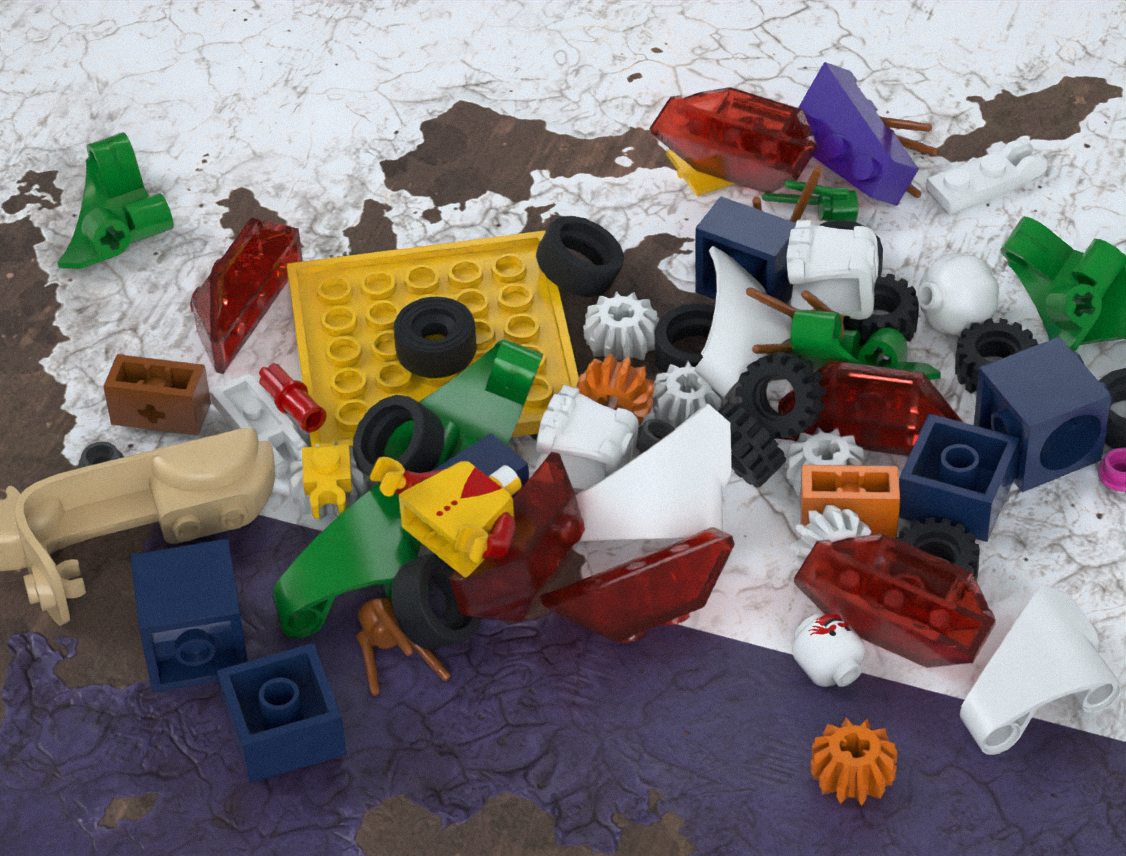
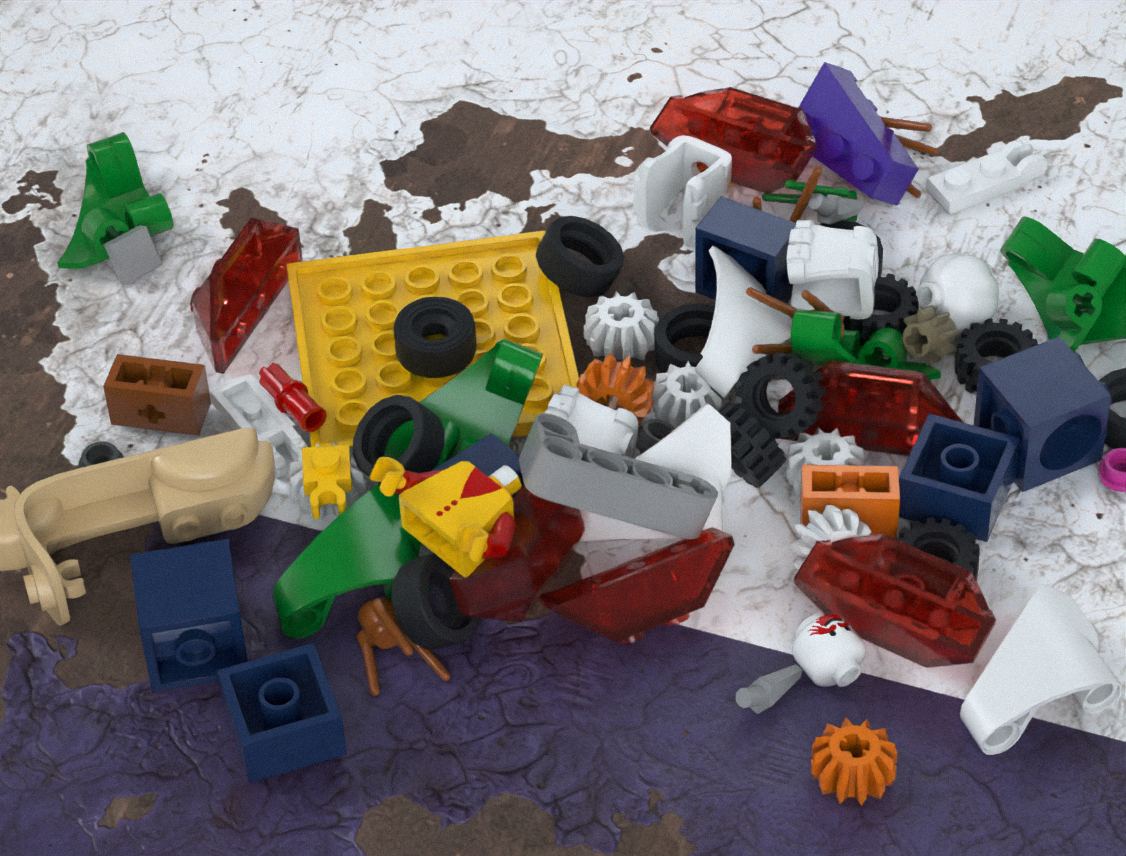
(133, 254): none -> light grey tile
(612, 484): none -> light grey beam
(677, 169): none -> white piece
(768, 689): none -> light grey bar
(834, 208): none -> light grey bar
(929, 335): none -> dark tan gear

